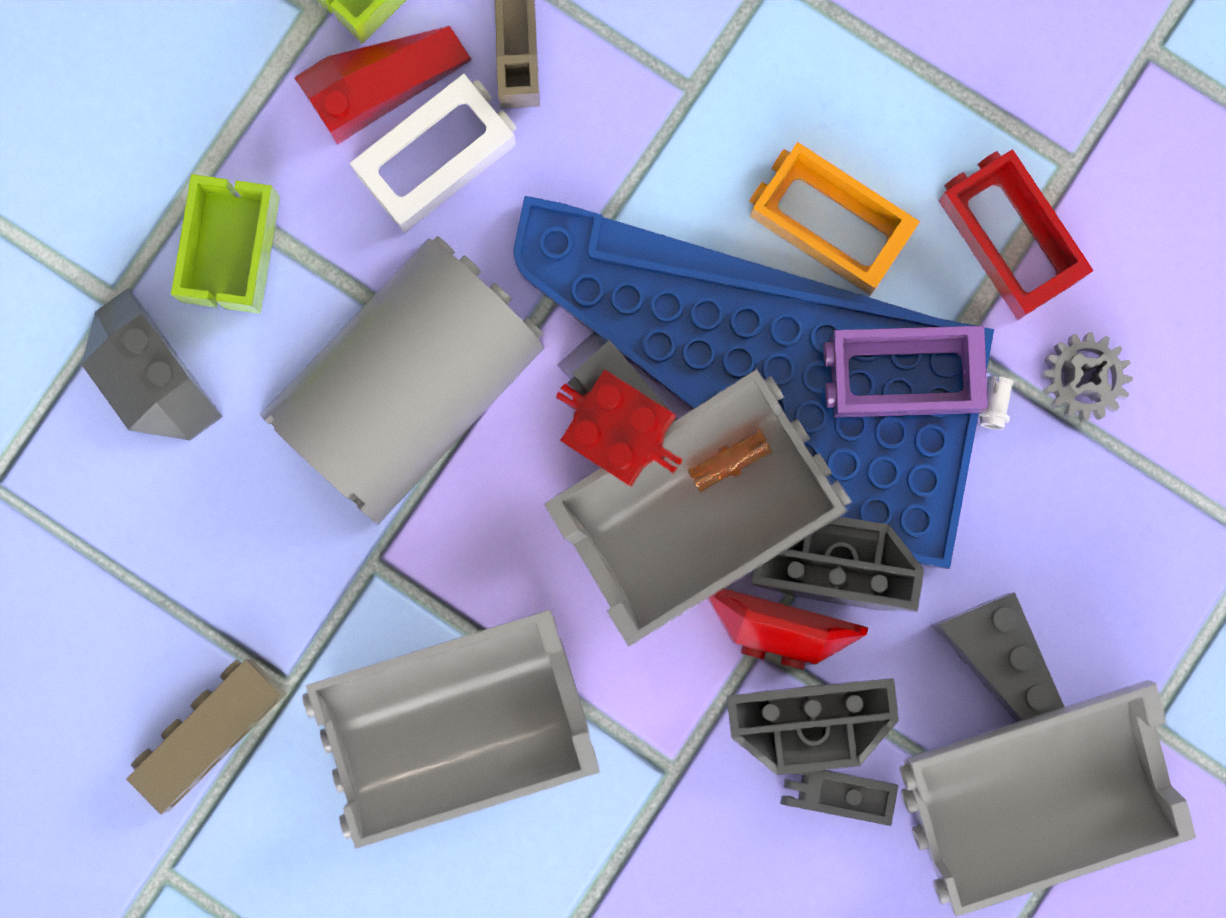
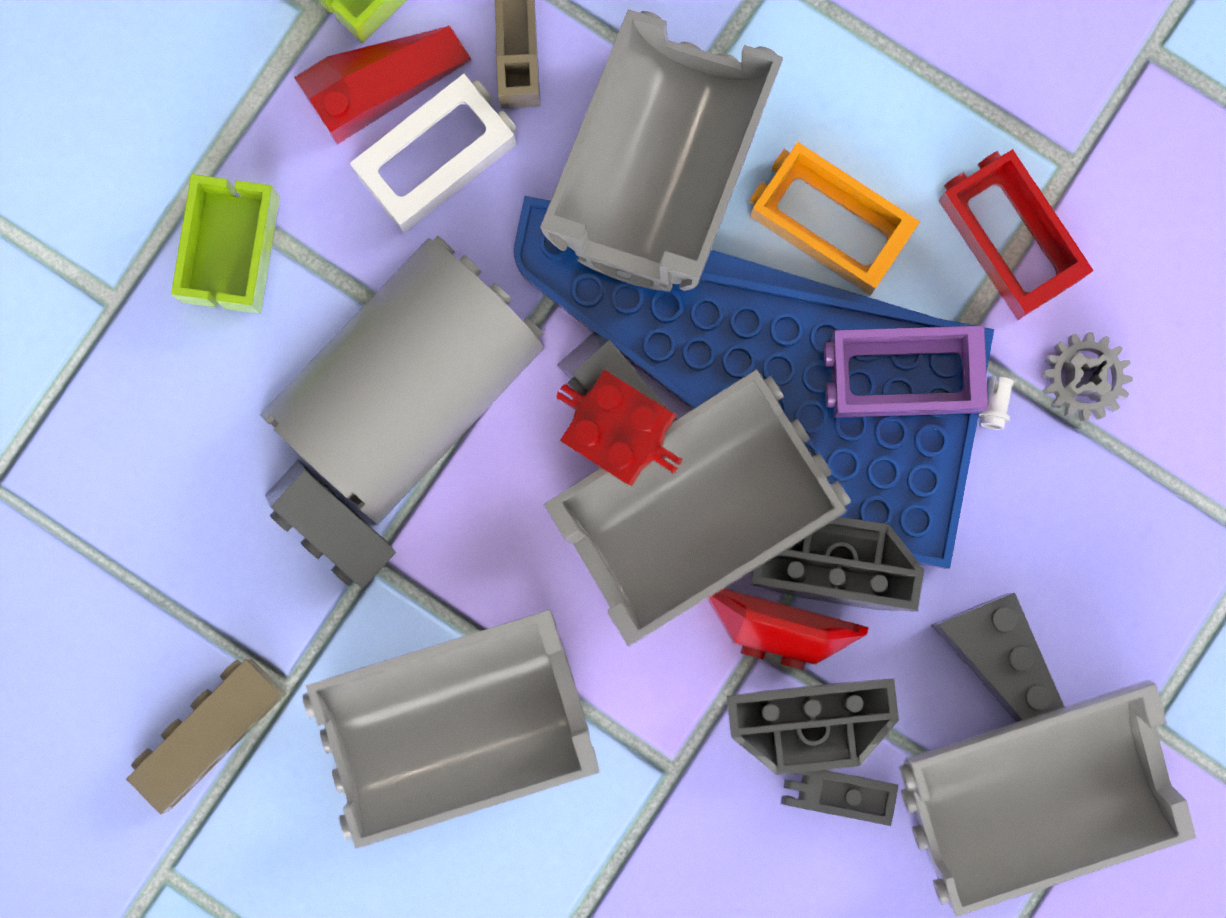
(144, 373): dark grey wedge -> none
(328, 526): none -> dark grey wedge
(658, 155): none -> light grey cylinder
(730, 461): clear orange pin -> none

